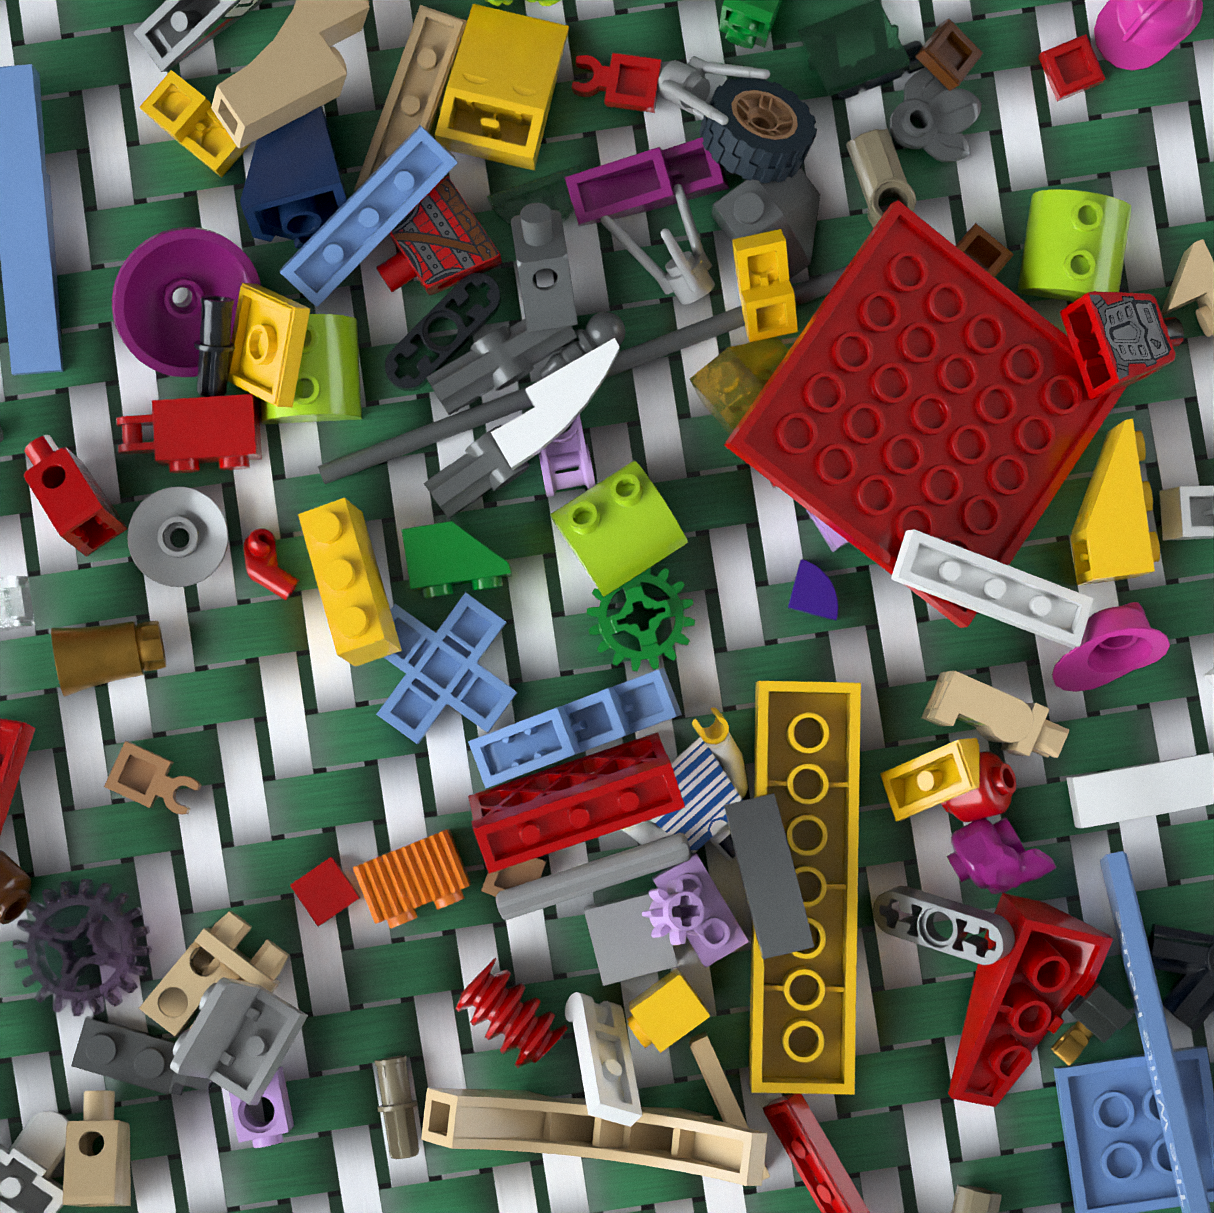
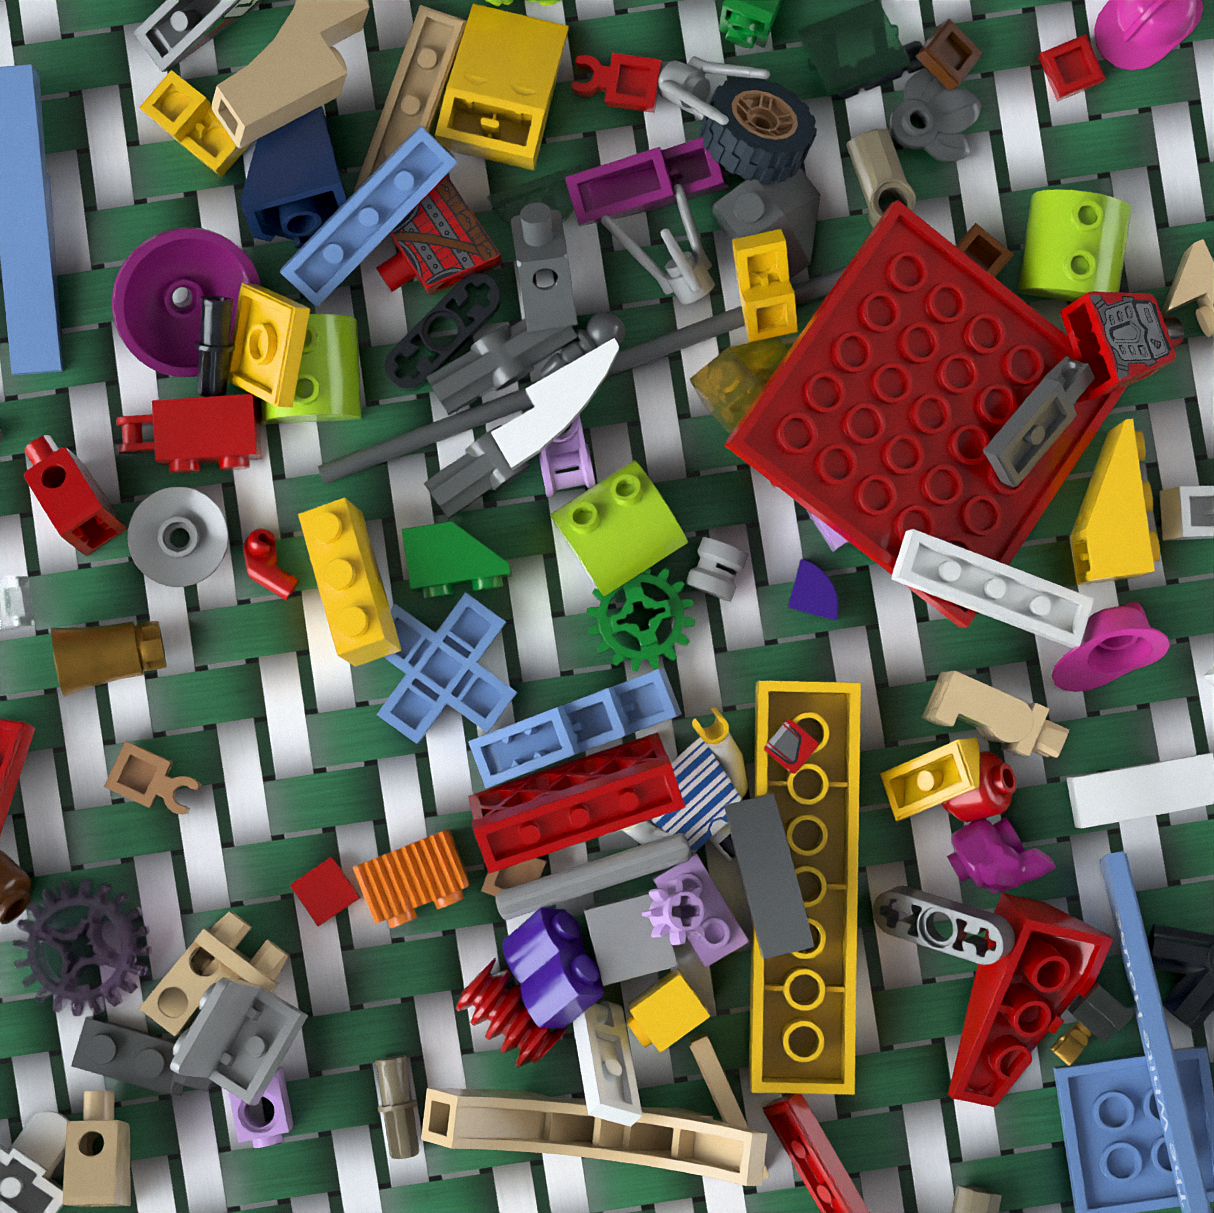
(552, 968): none -> dark purple brick
(713, 580): none -> light grey wheel
(791, 746): none -> sticker
(1038, 421): none -> dark grey hinge

